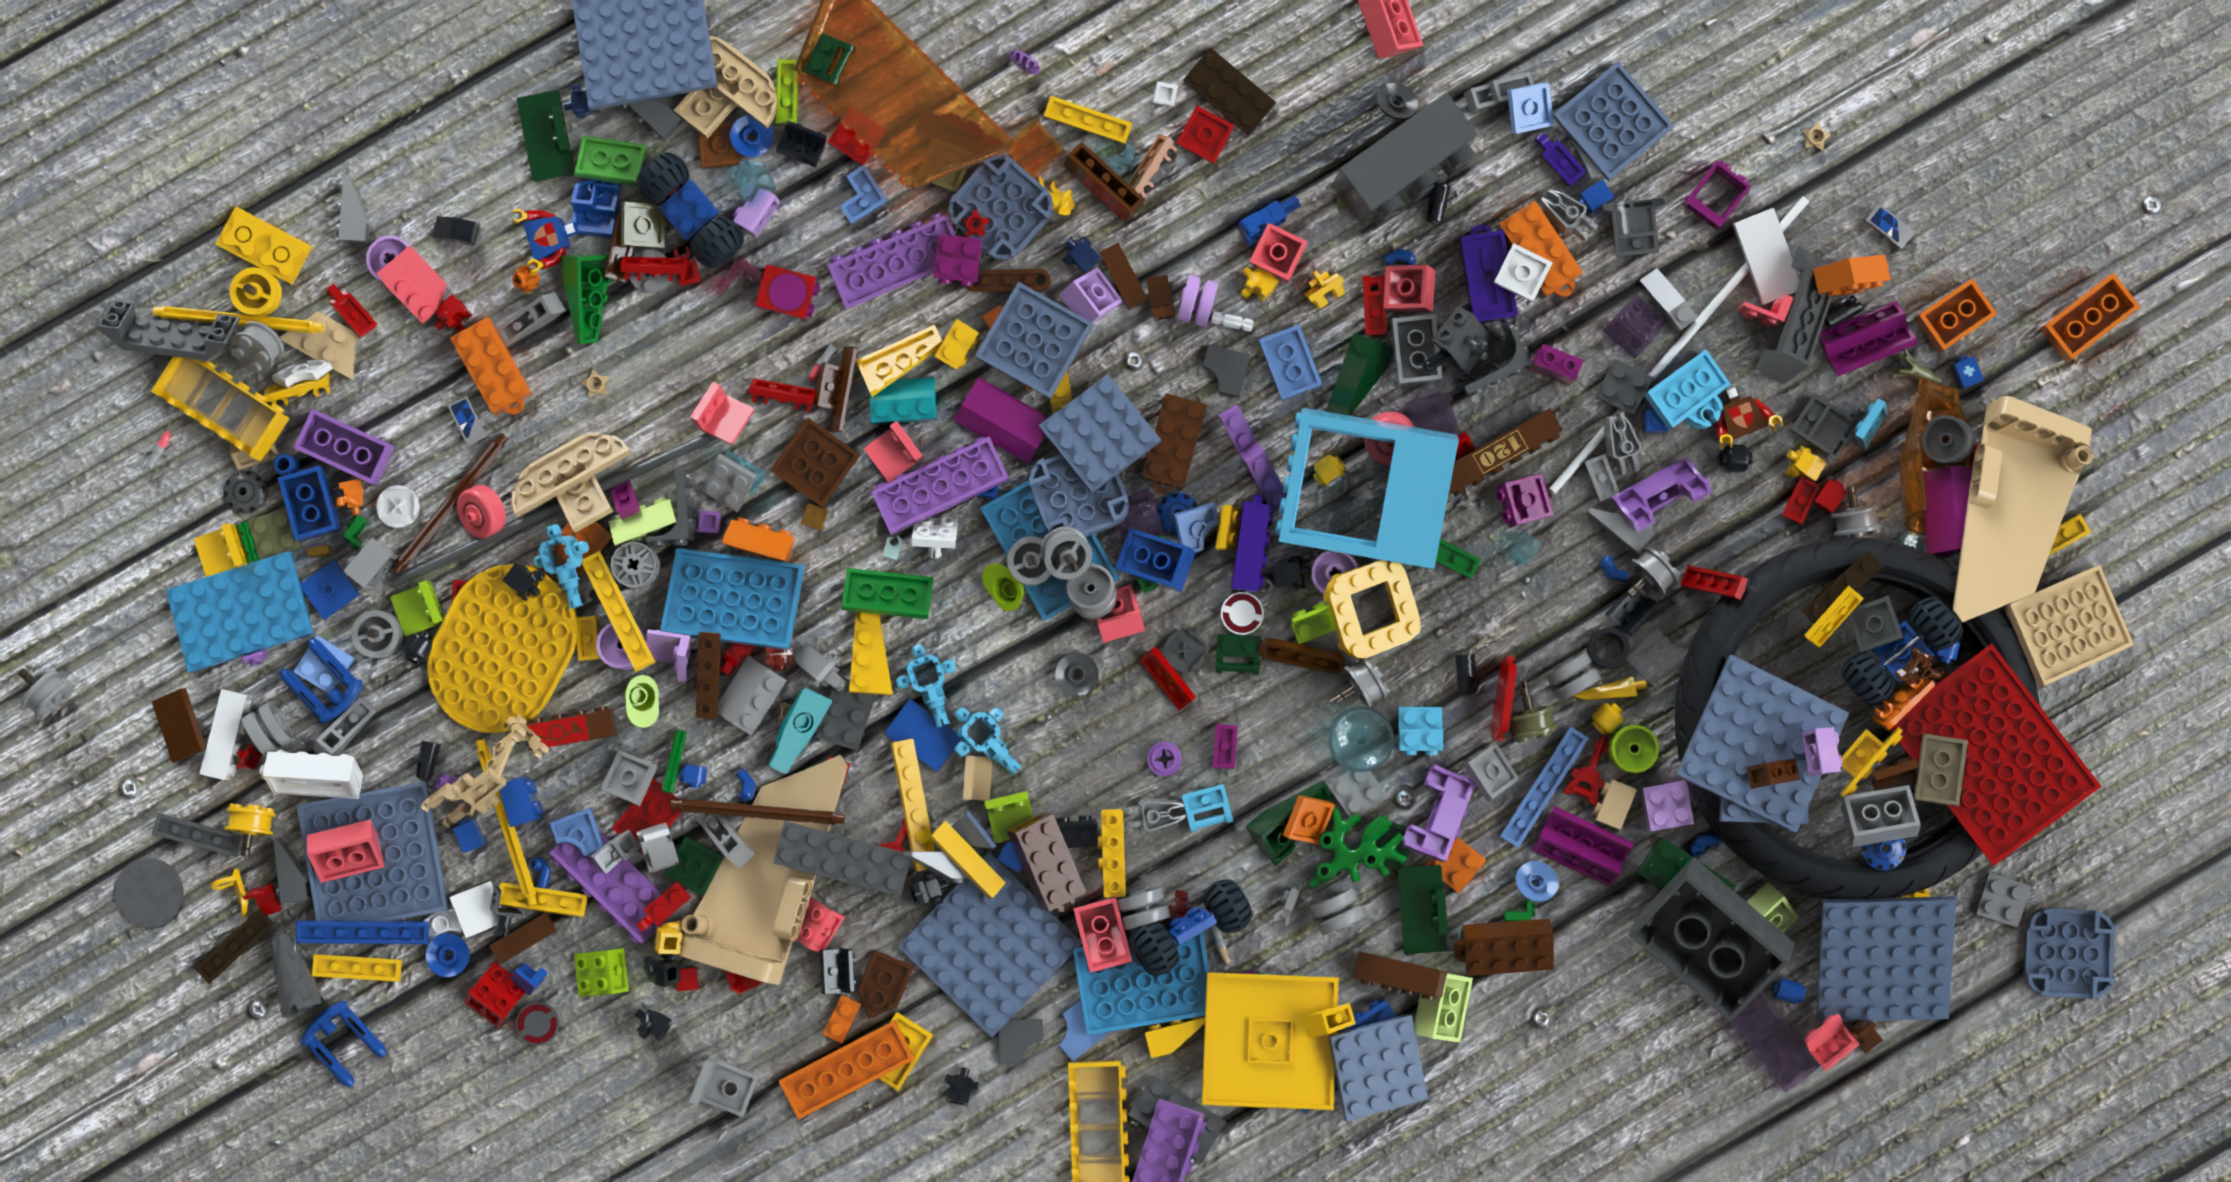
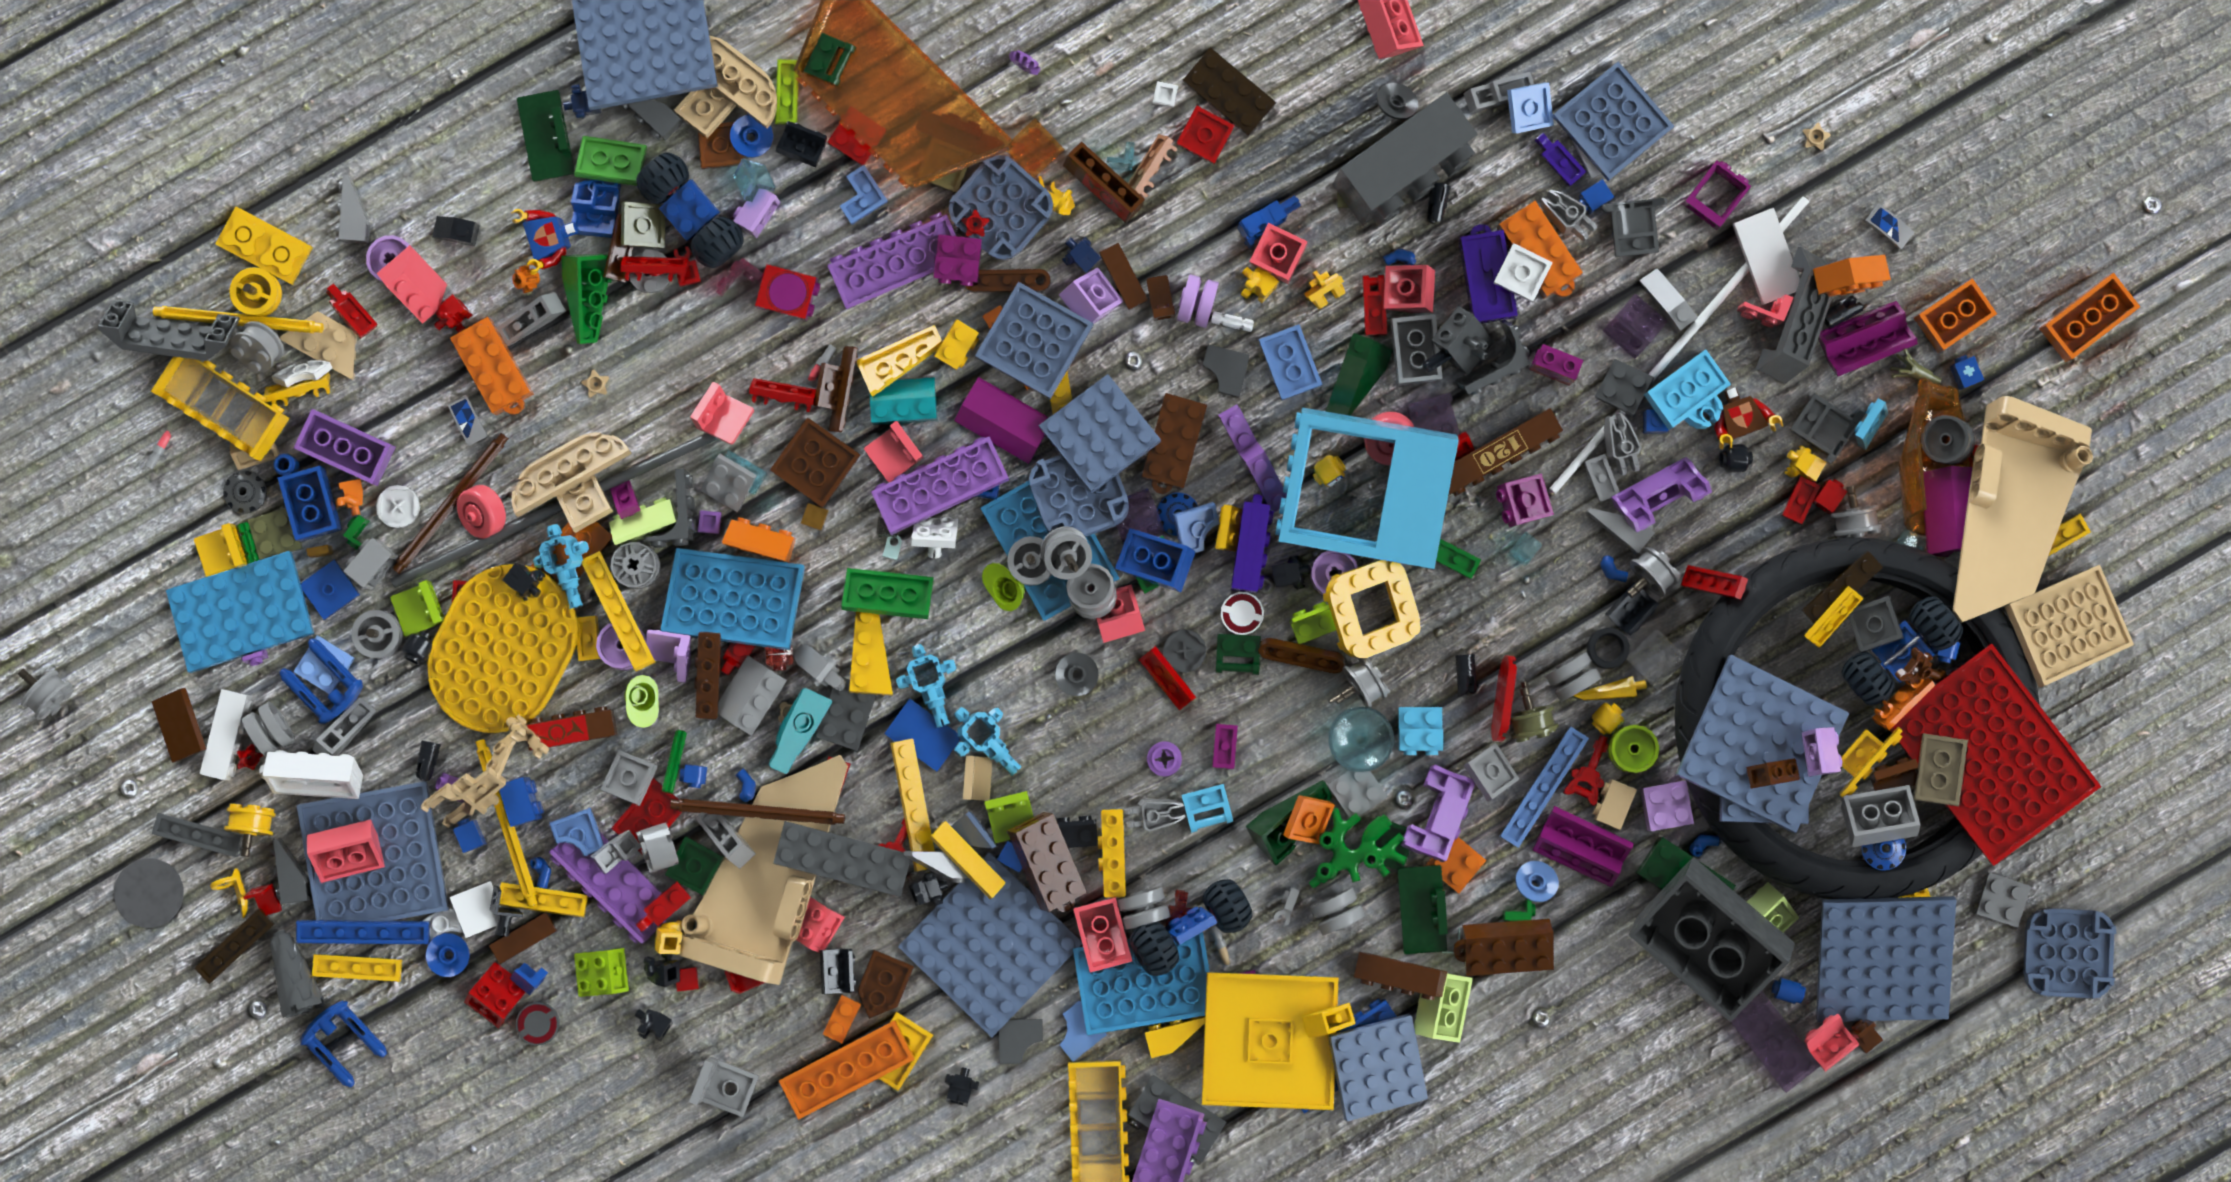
(1088, 120): yellow plate -> none

